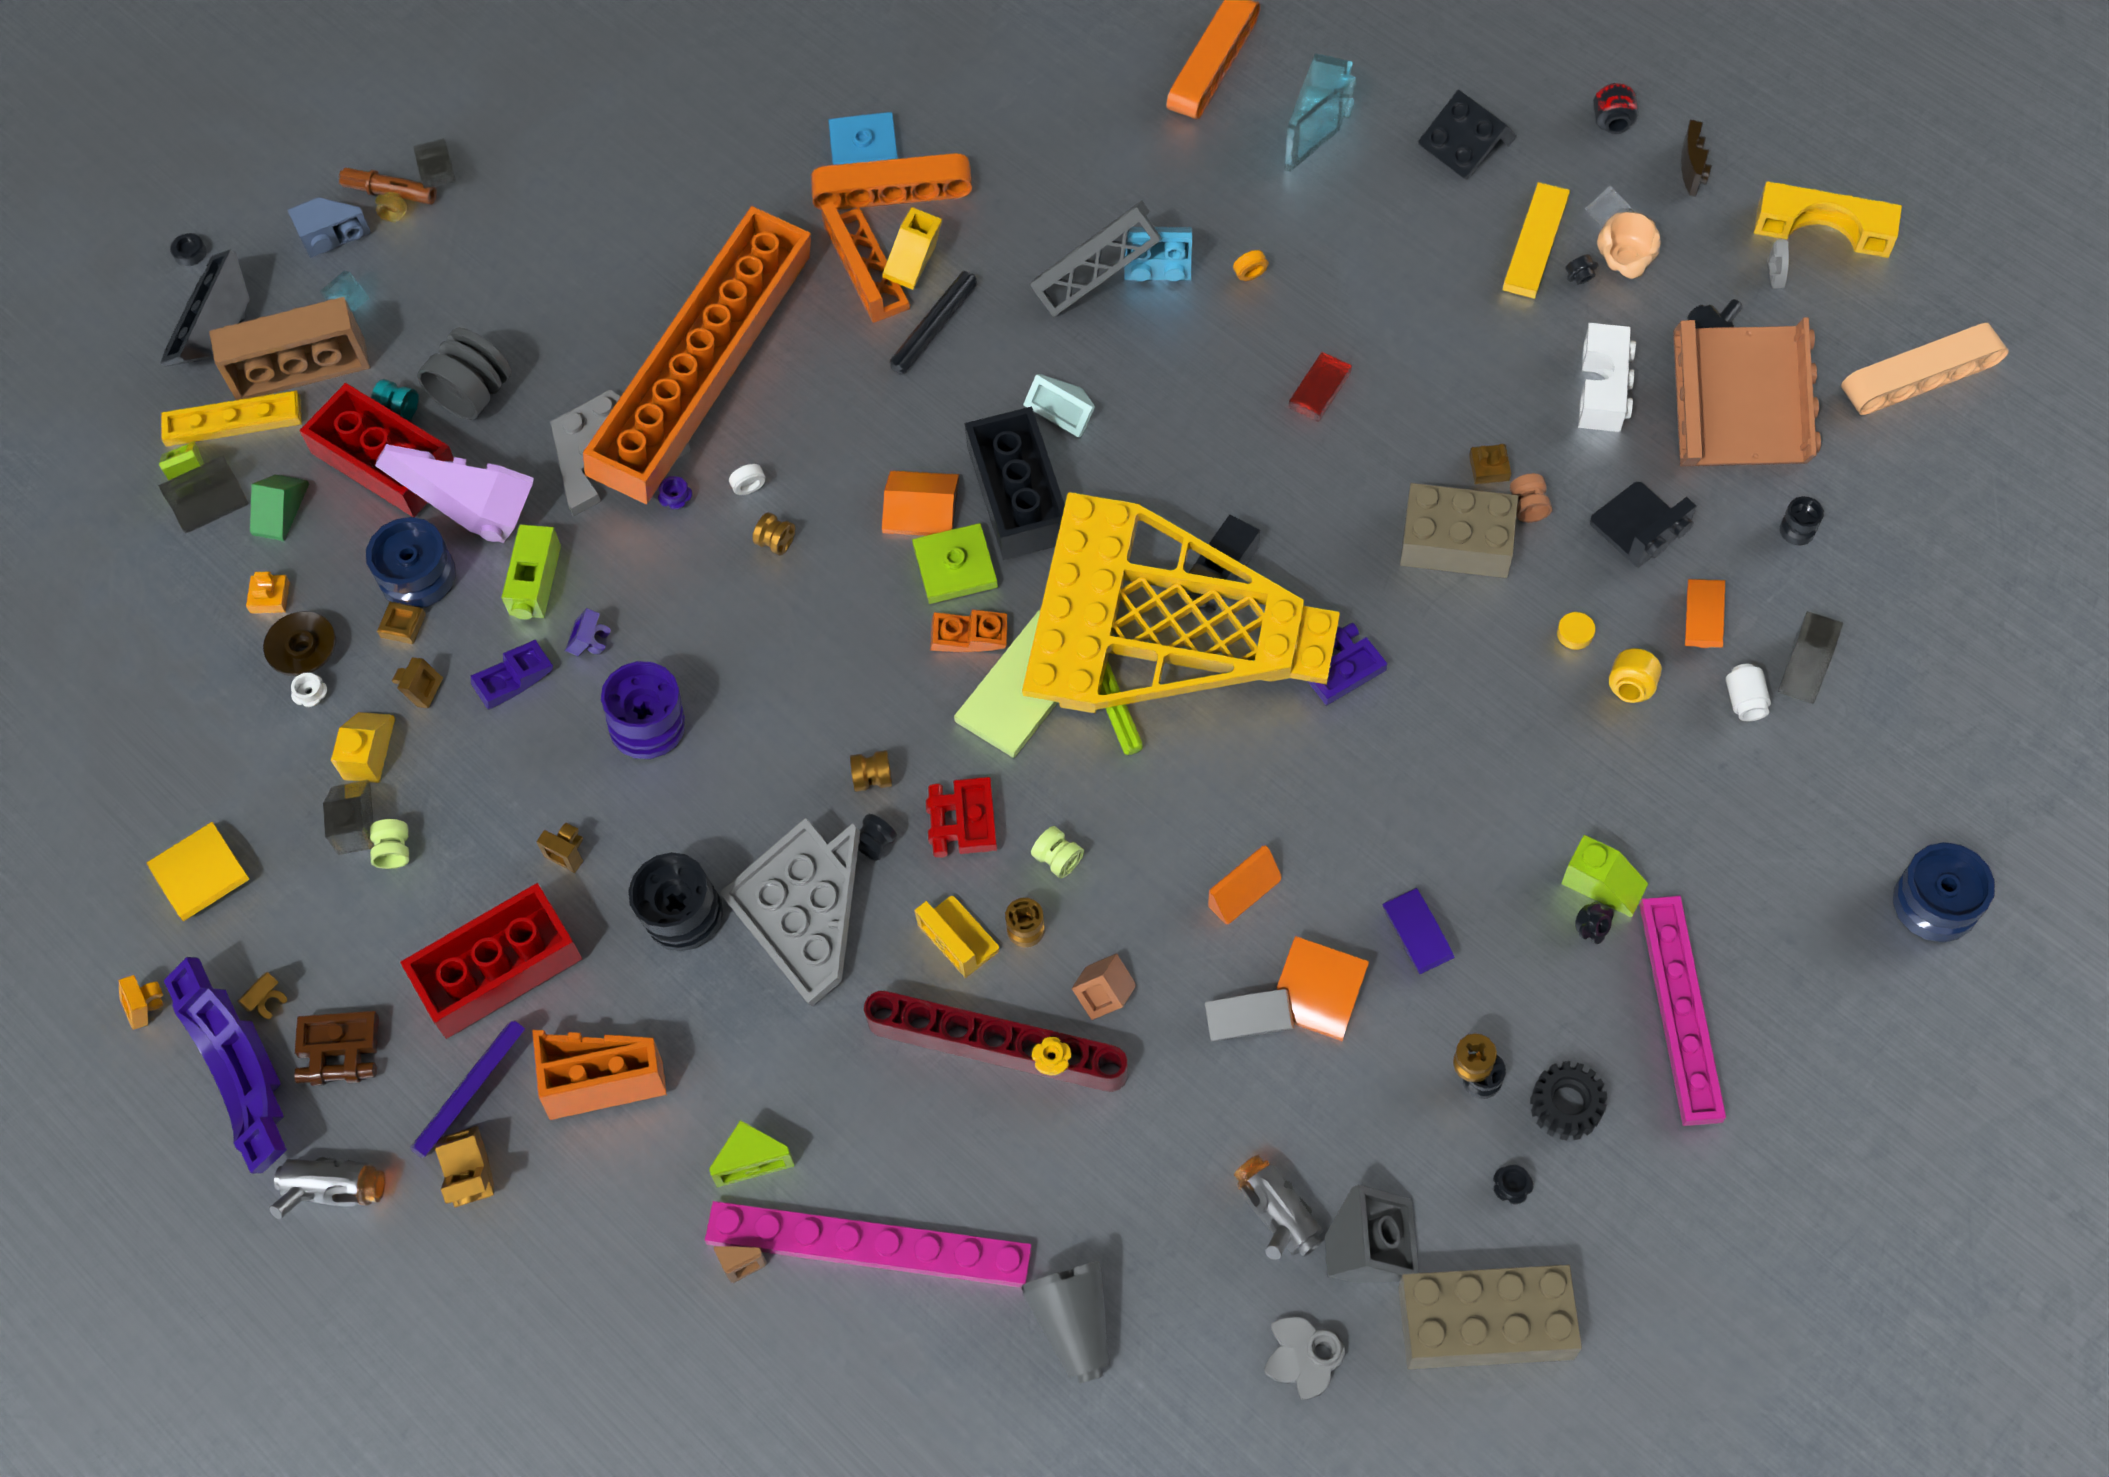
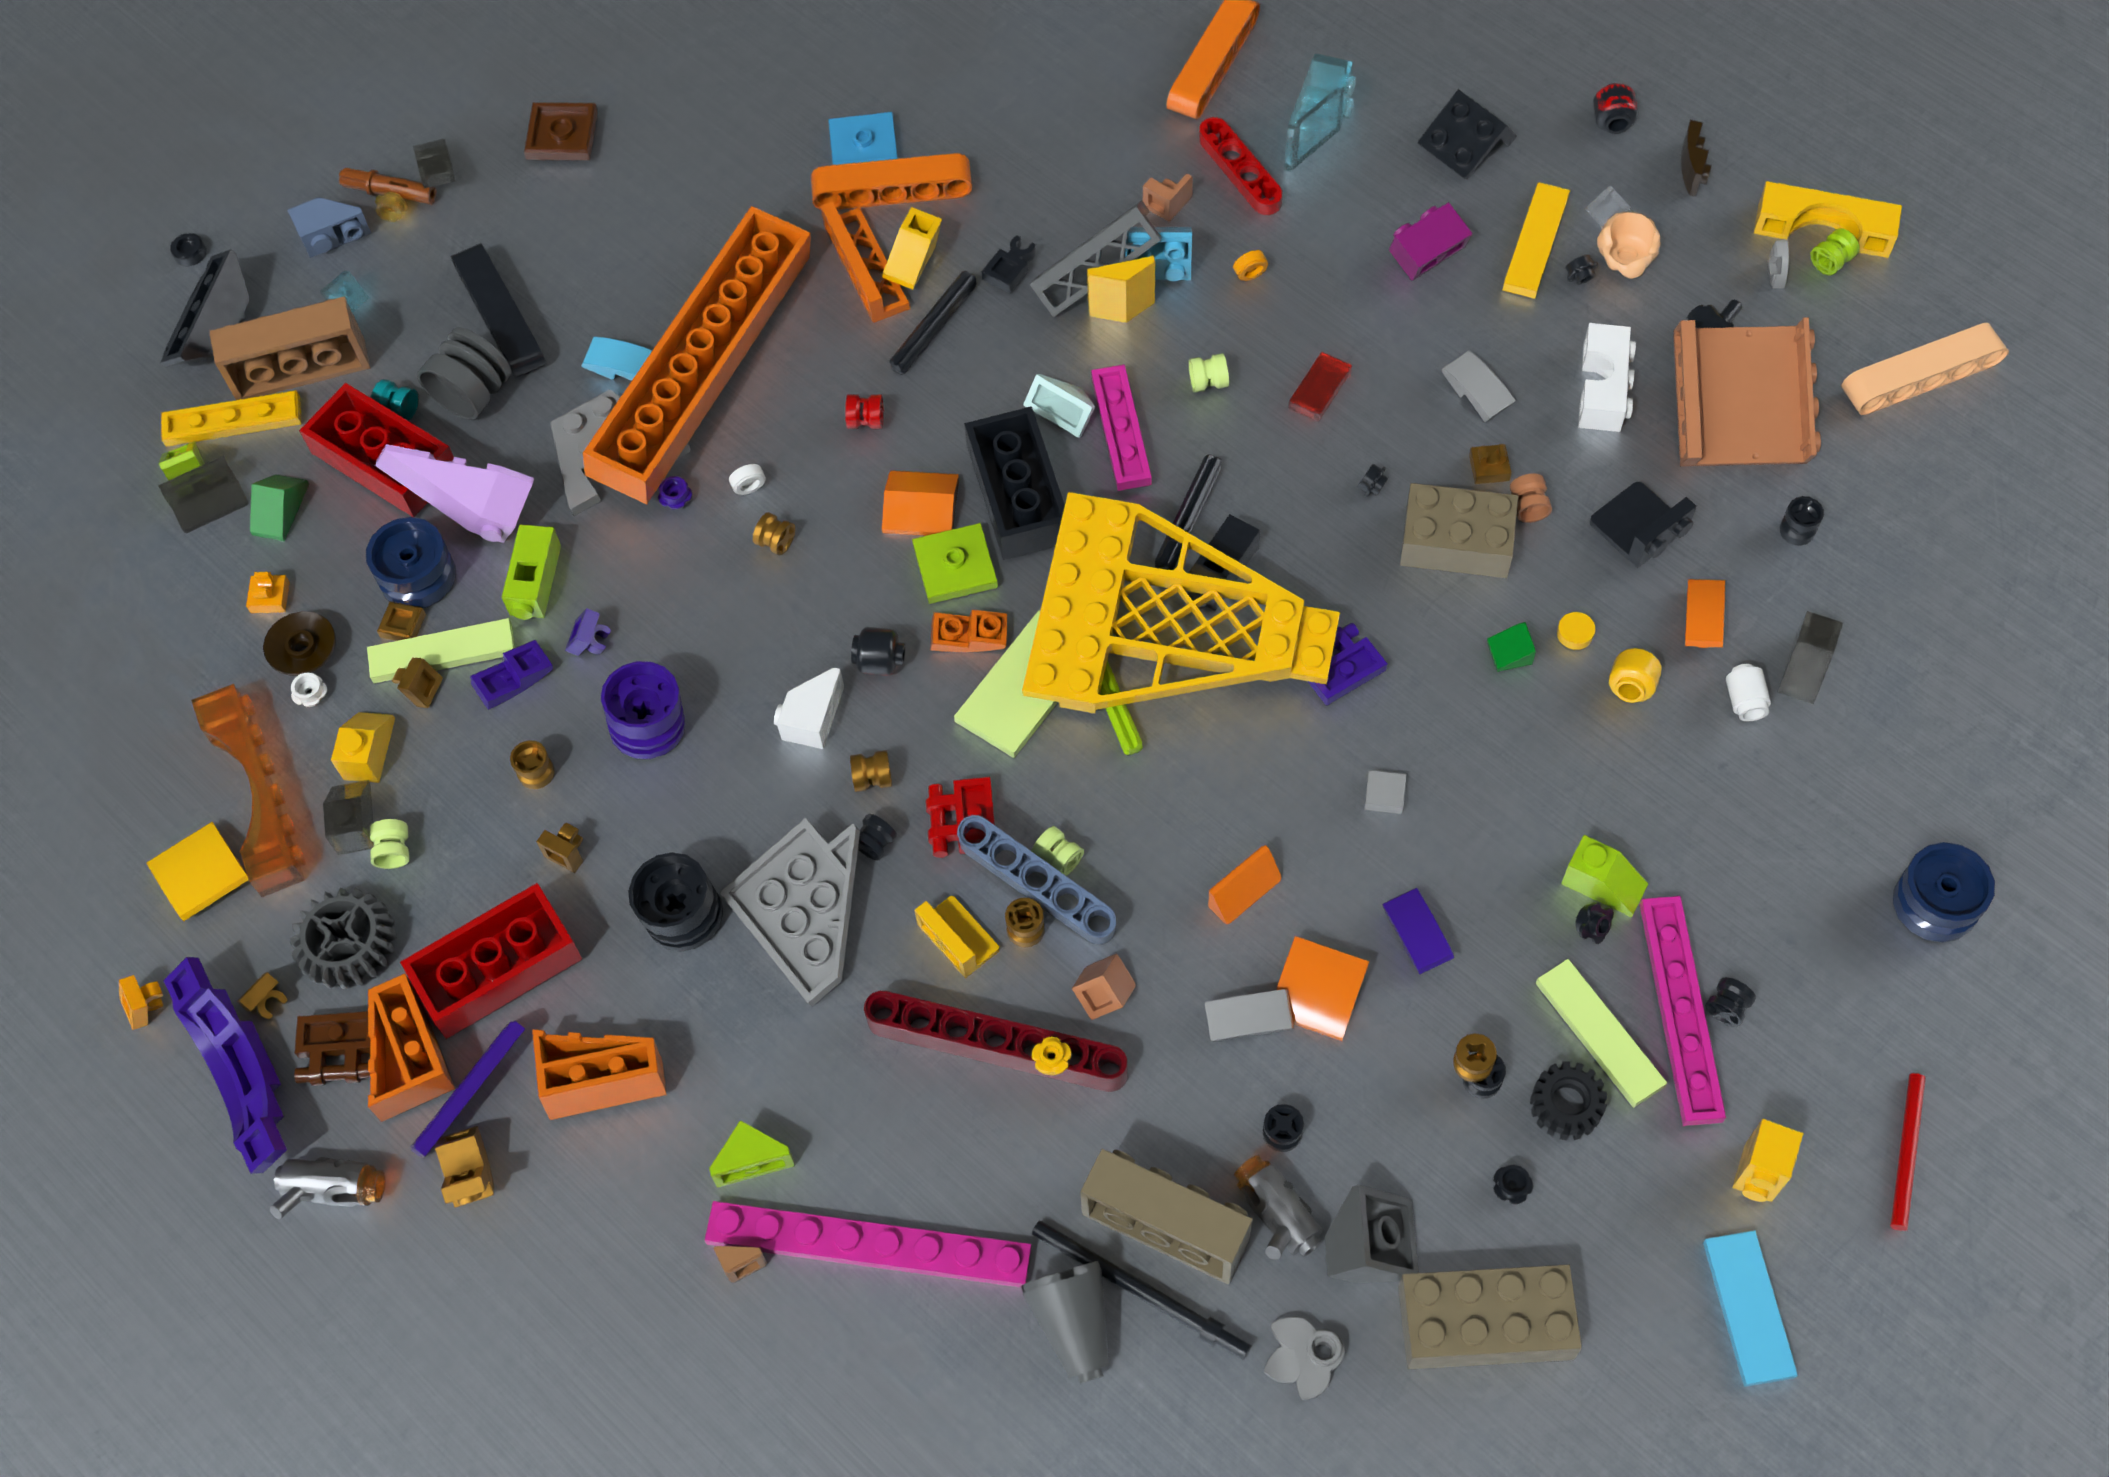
(268, 848): none -> clear orange arch
(343, 959): none -> dark grey gear
(404, 1052): none -> orange wedge
(442, 649): none -> yellowish green tile
(498, 310): none -> black beam
(532, 764): none -> pearl gold wheel
(561, 131): none -> reddish brown plate
(615, 357): none -> medium azure slope
(810, 710): none -> white slope
(864, 411): none -> red wheel
(877, 651): none -> black head
(1008, 268): none -> black plate
(1028, 863): none -> sand blue beam
(1121, 289): none -> yellow slope
(1121, 427): none -> dark pink plate
(1166, 1215): none -> dark tan brick
(1167, 197): none -> nougat panel
(1189, 510): none -> black axle
(1208, 372): none -> yellowish green wheel
(1209, 1330): none -> black bar
(1236, 167): none -> red beam
(1283, 1119): none -> black wheel
(1373, 480): none -> black plate
(1385, 792): none -> light grey tile
(1429, 240): none -> magenta brick
(1480, 385): none -> light grey slope
(1512, 648): none -> green slope
(1601, 1033): none -> yellowish green tile
(1730, 1001): none -> black wheel
(1750, 1309): none -> medium azure piece
(1767, 1161): none -> yellow brick
(1831, 254): none -> lime wheel
(1908, 1152): none -> red bar

